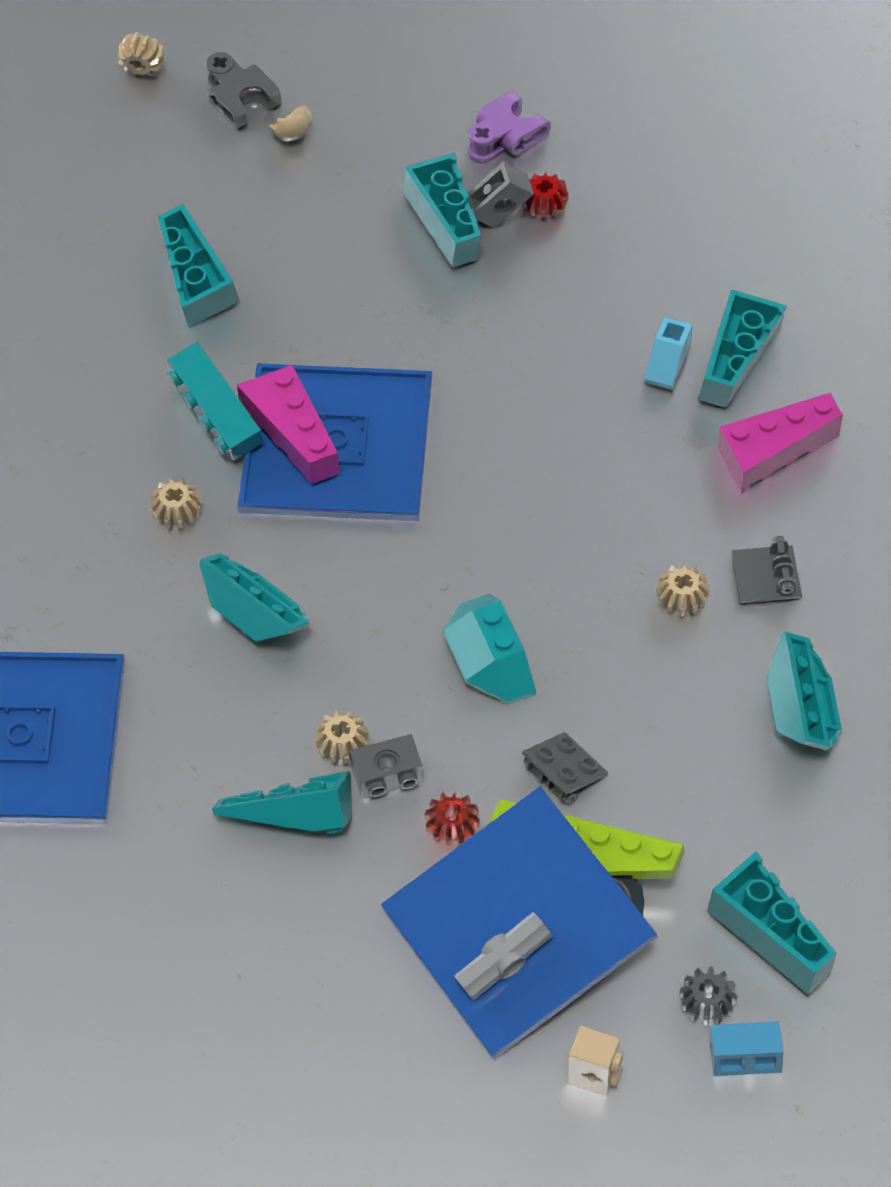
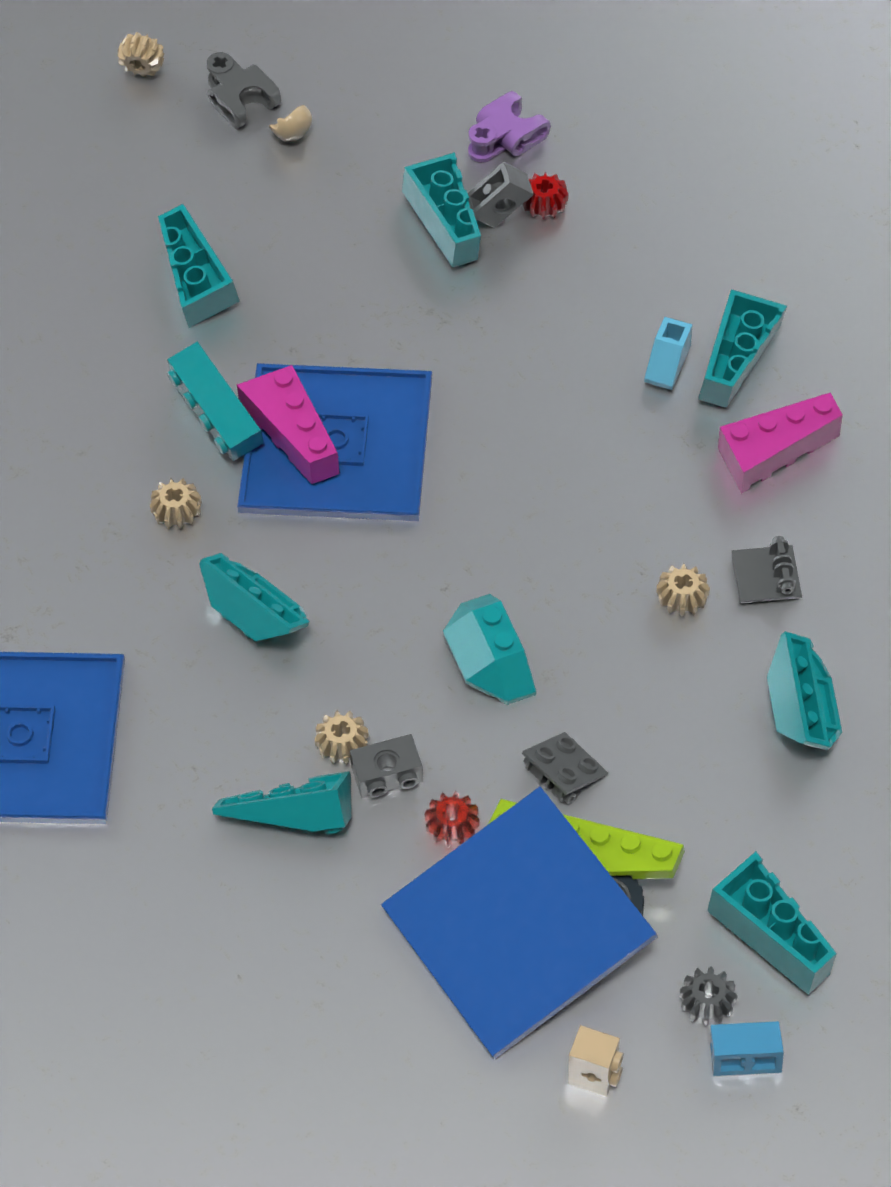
(503, 956): light grey piece -> none

